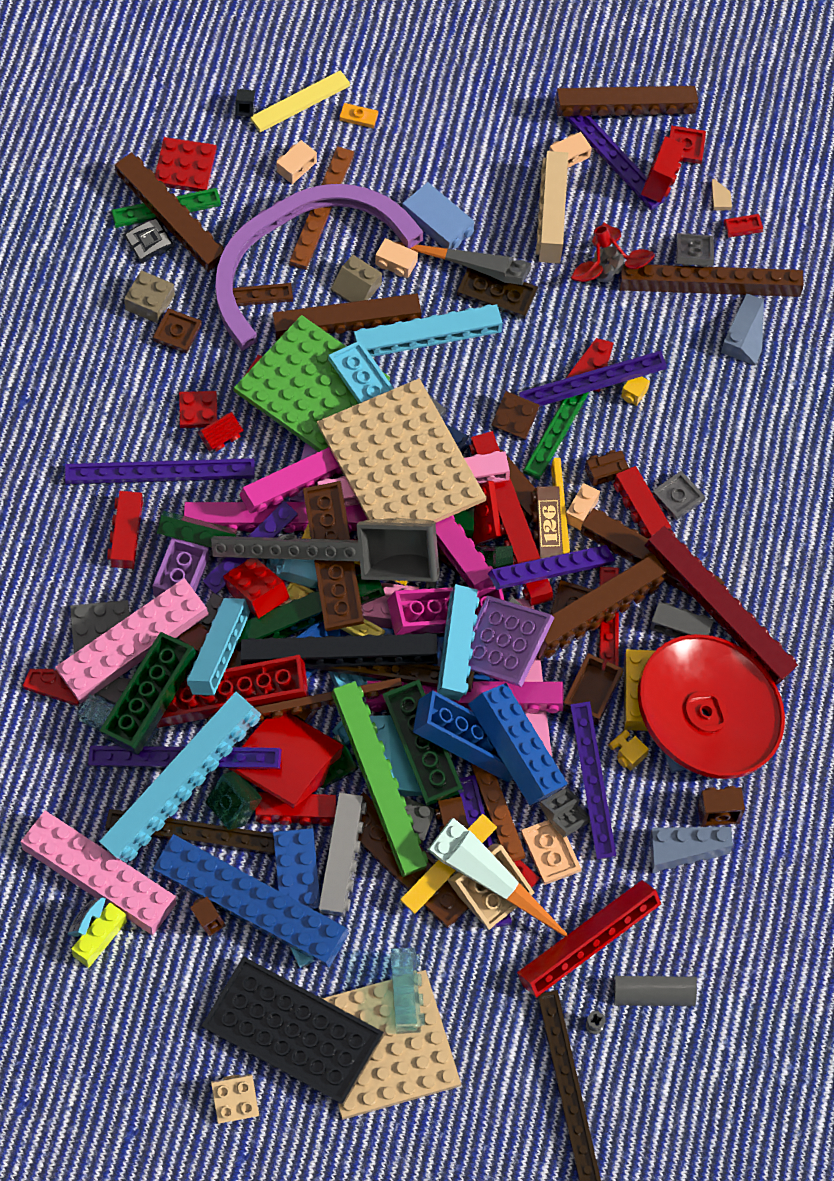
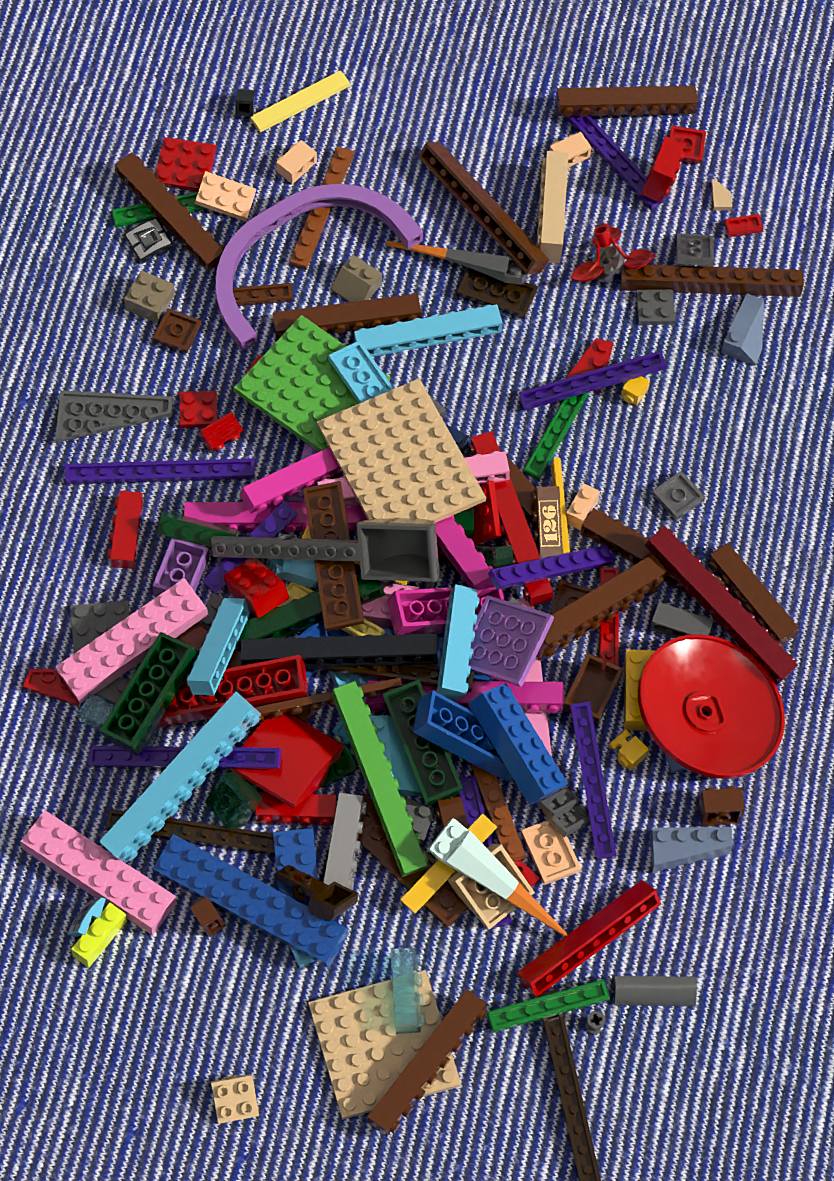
(97, 412): none -> dark grey wing
(225, 196): none -> light nougat plate
(293, 1030): black plate -> none
(325, 900): none -> dark brown plate
(358, 115): light orange plate -> none
(396, 258): light nougat brick -> none
(426, 1063): none -> reddish brown brick
(439, 217): medium blue brick -> none
(483, 208): none -> reddish brown brick
(515, 415): reddish brown plate -> none
(548, 1006): none -> green tile
(605, 467): reddish brown brick -> none
(640, 502): red brick -> none
(655, 307): none -> dark grey plate
(752, 594): none -> reddish brown brick

